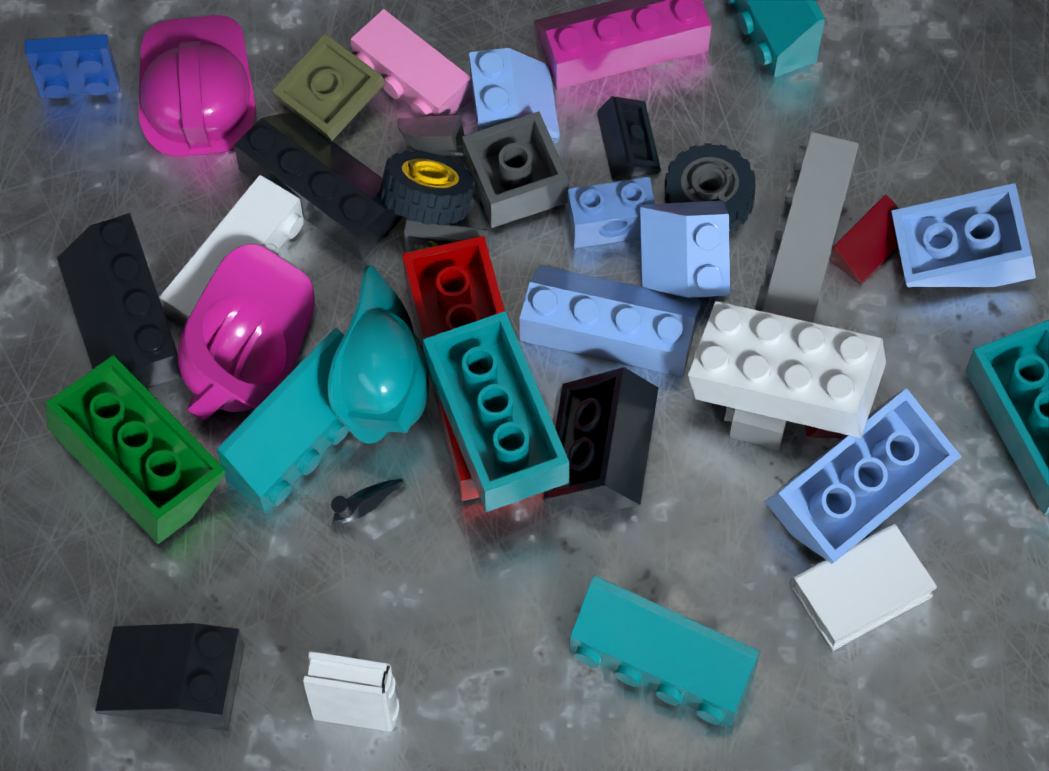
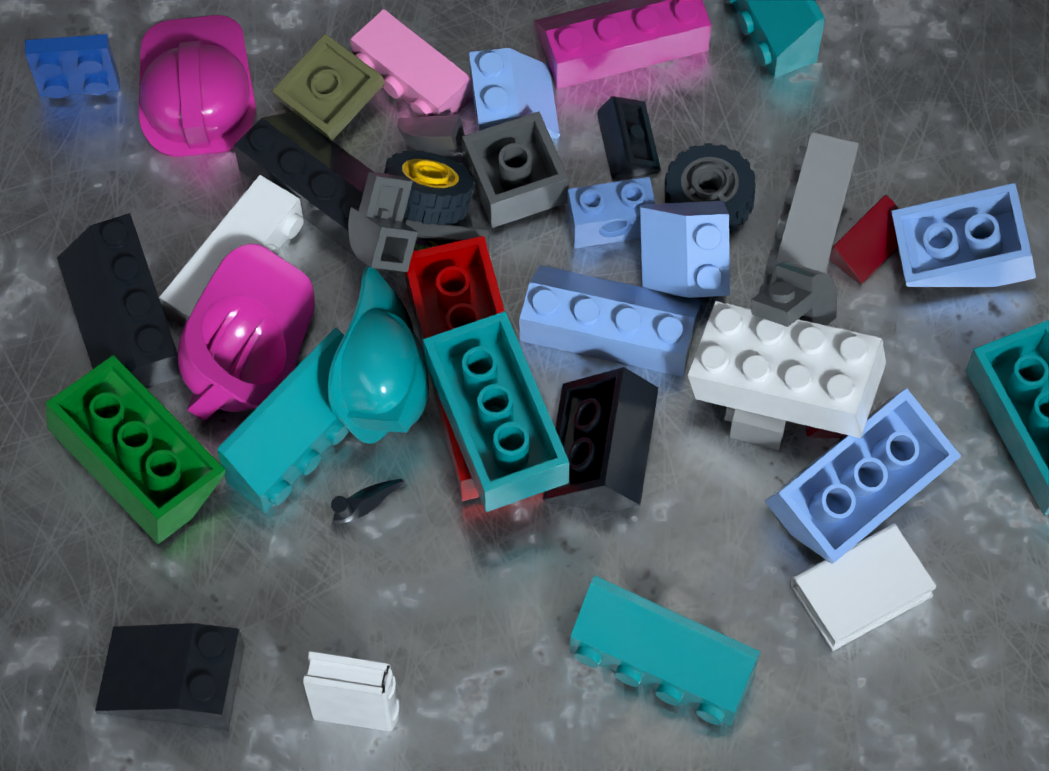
(378, 227): none -> dark grey brick
(797, 295): none -> dark grey brick

